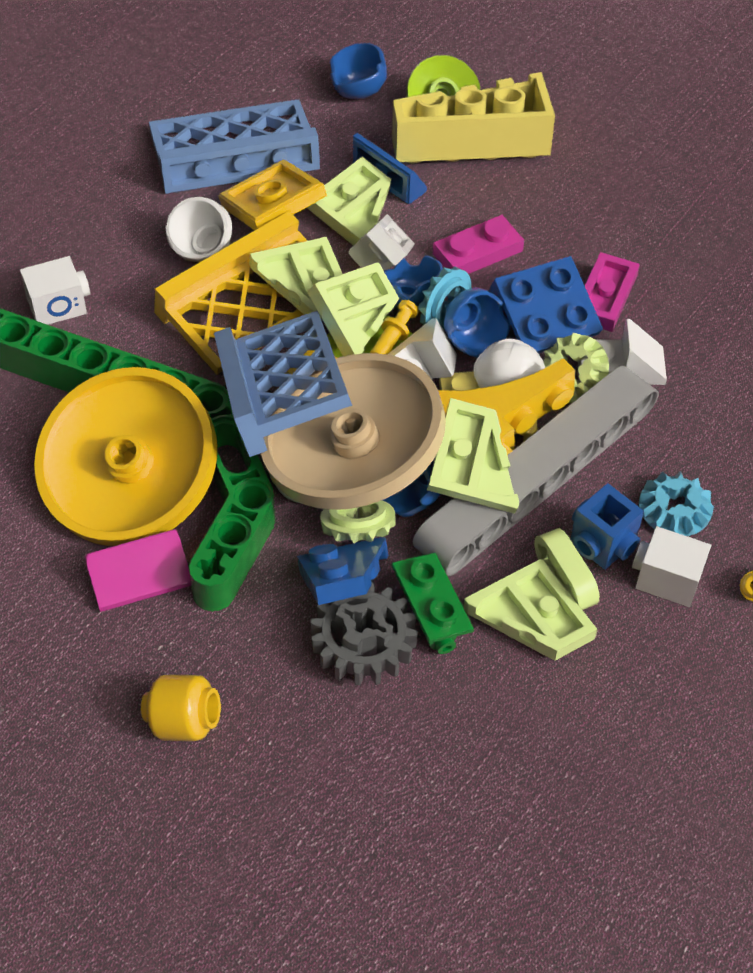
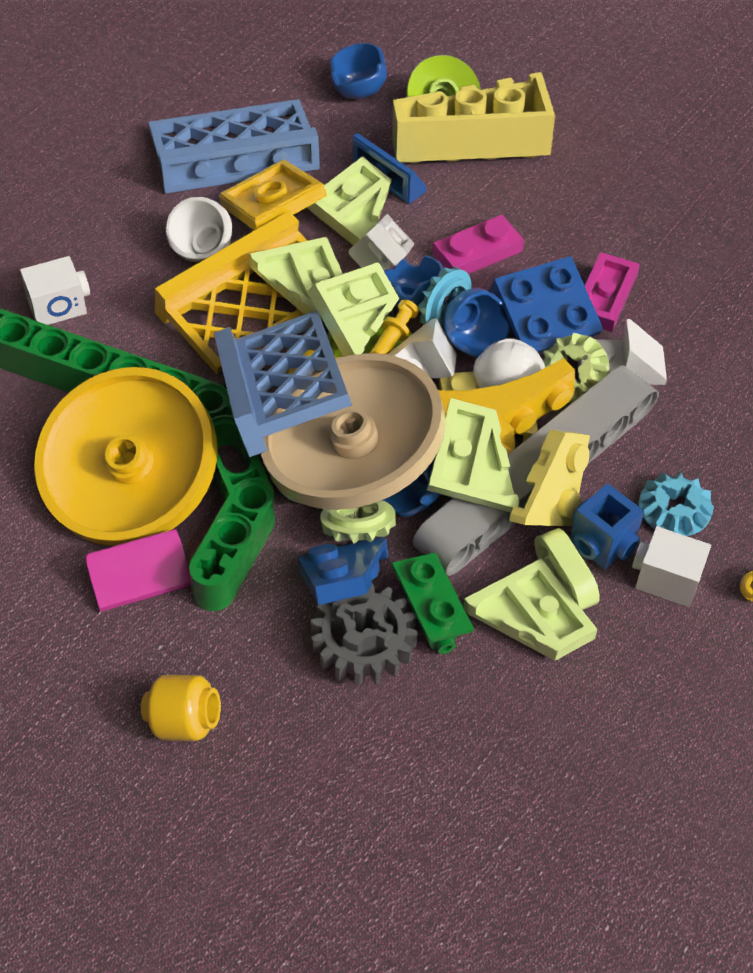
(555, 481): none -> light yellow wing

